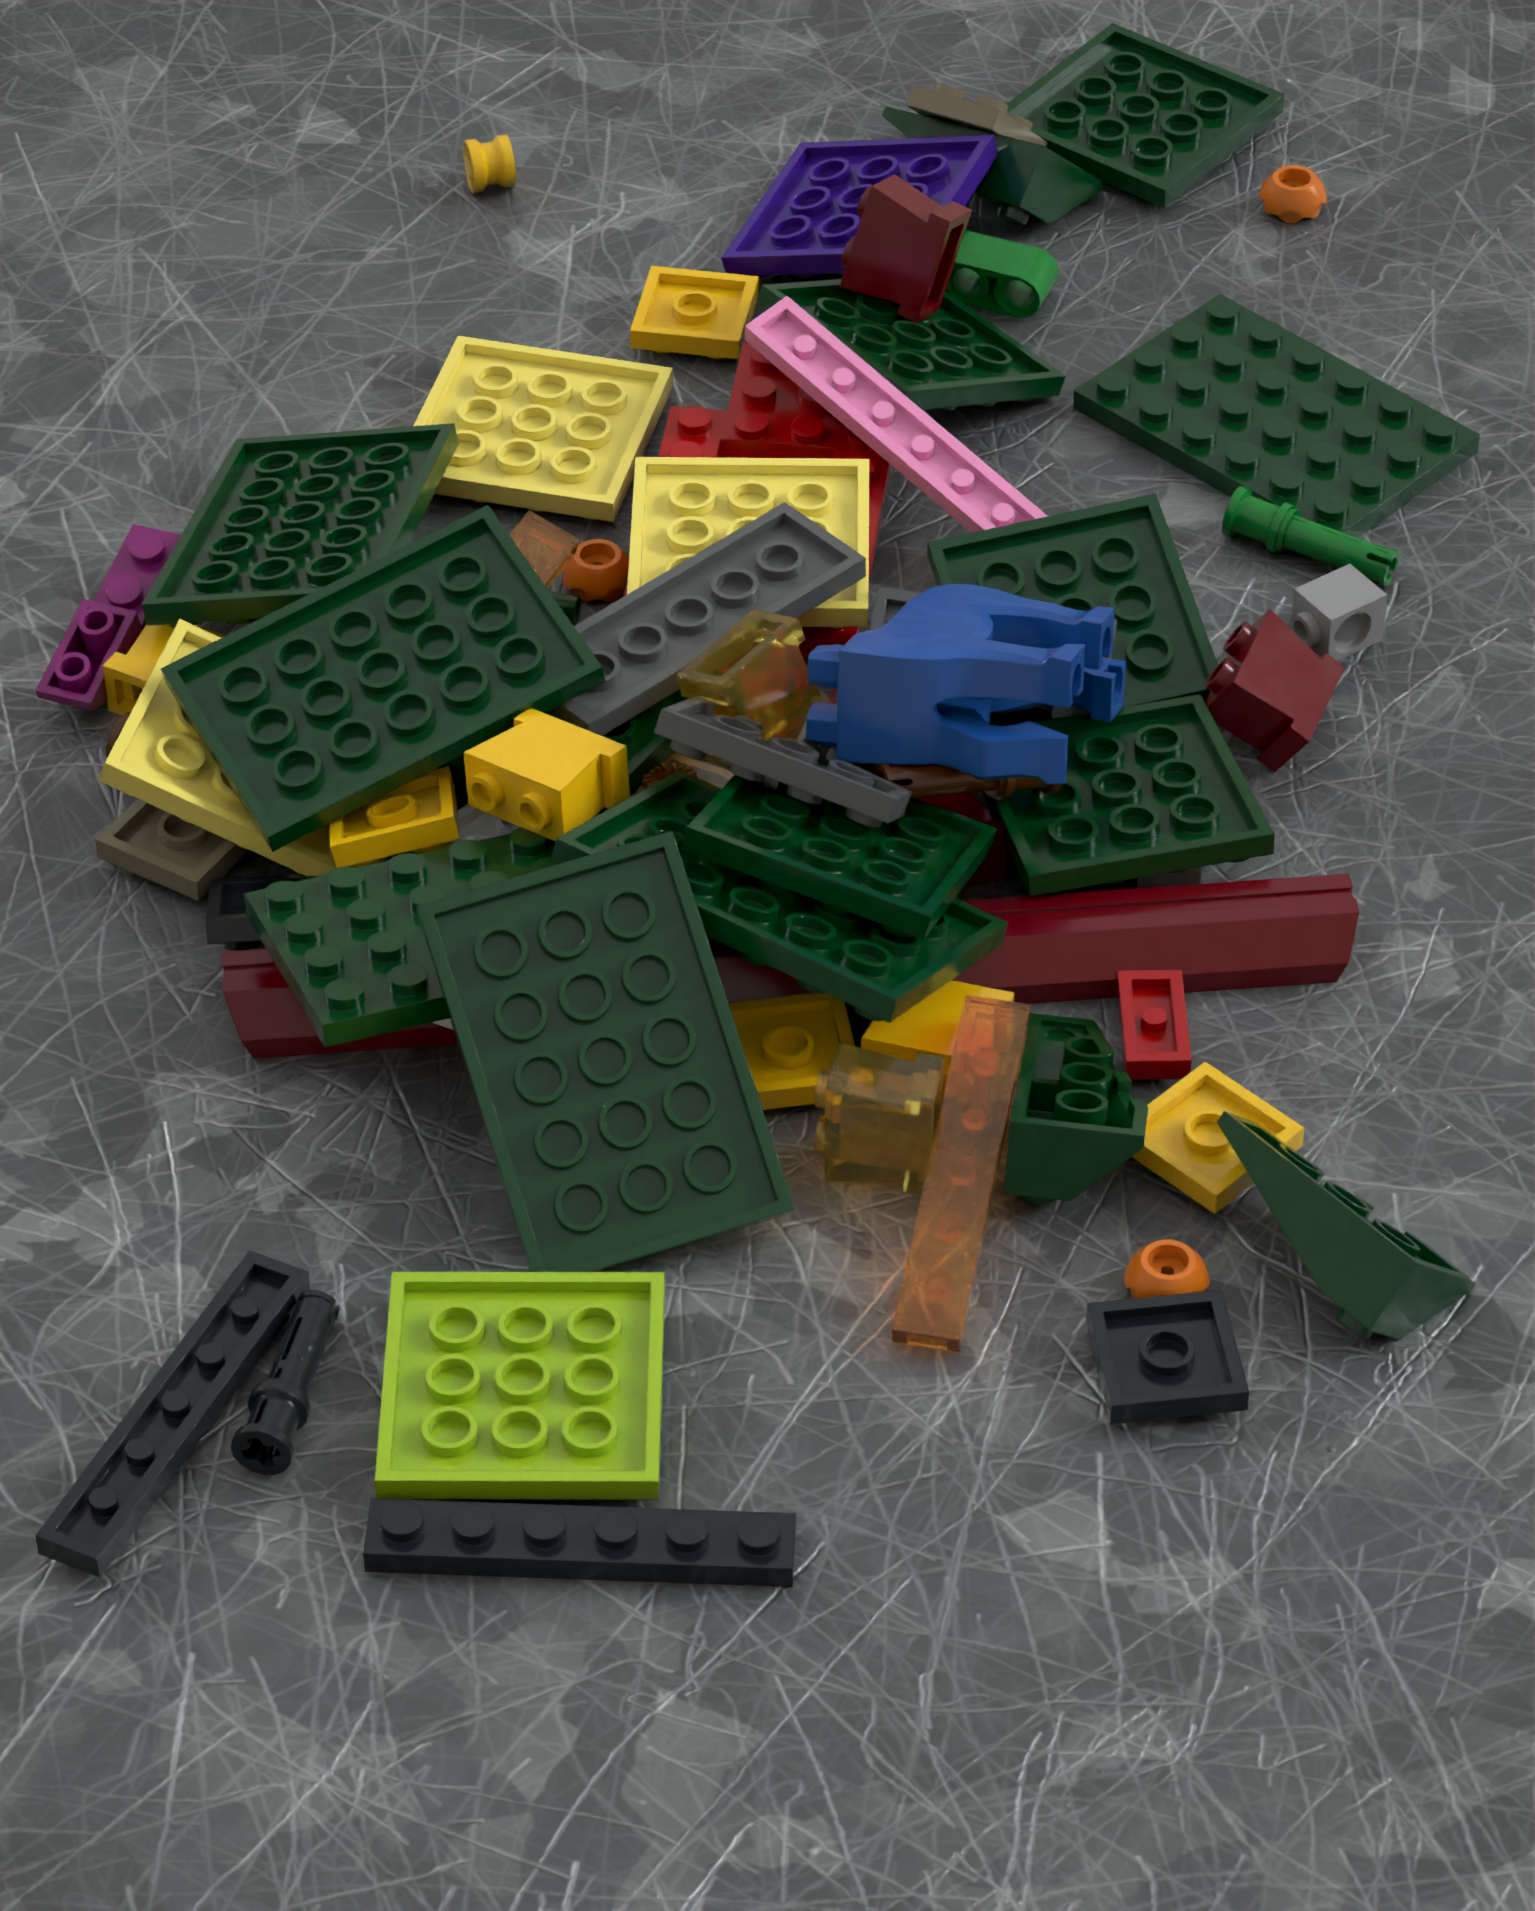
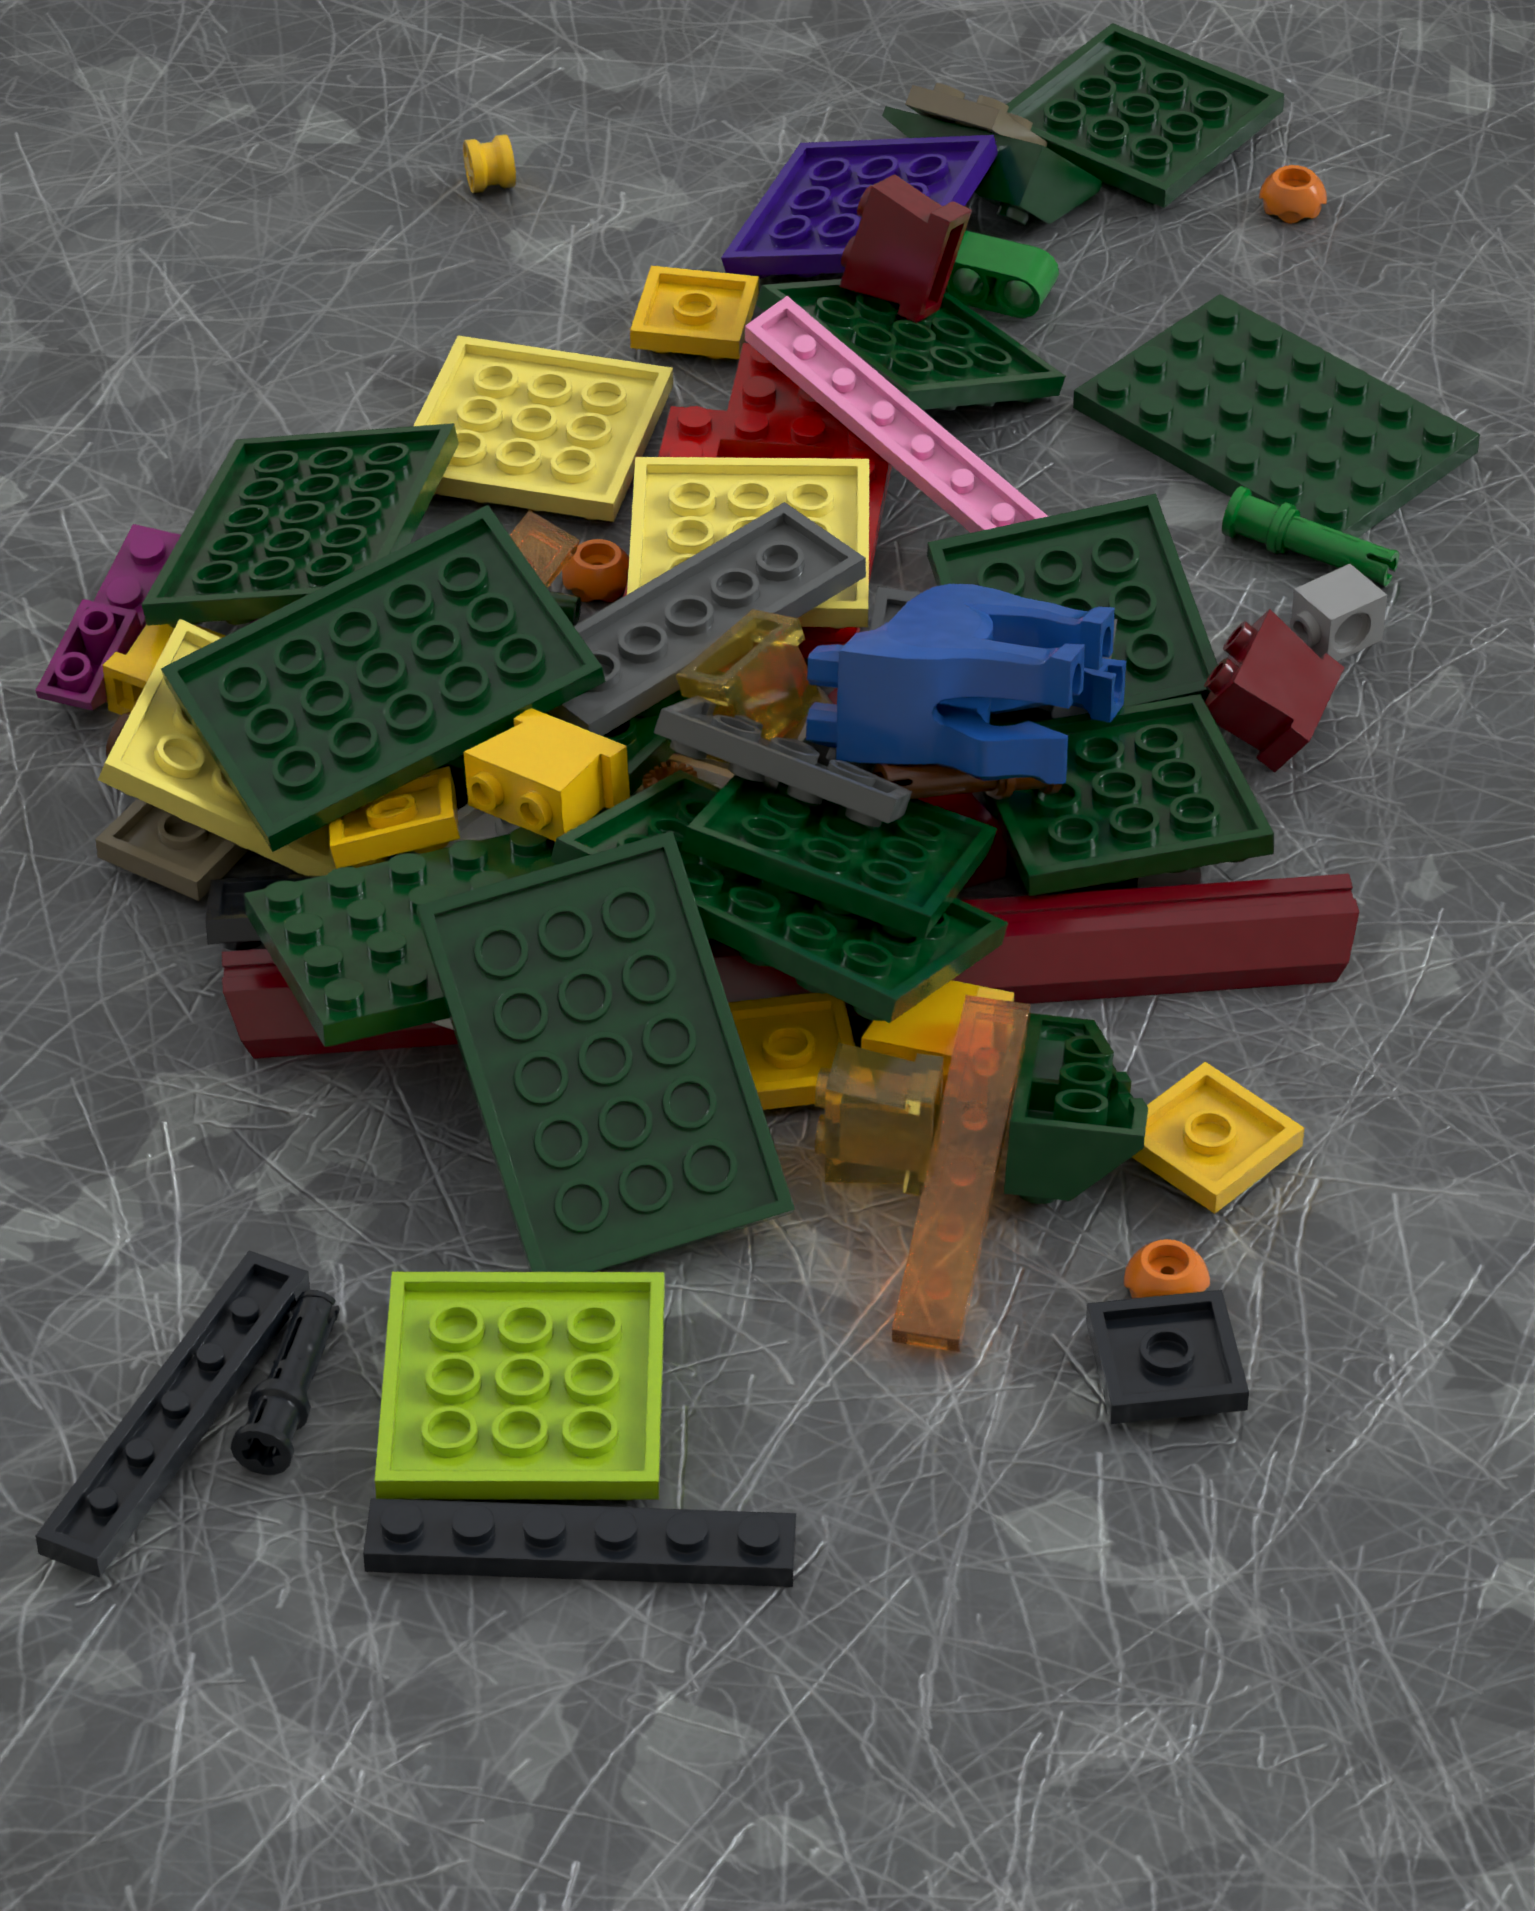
(1153, 1024): red plate -> none
(1366, 1267): dark green wedge -> none

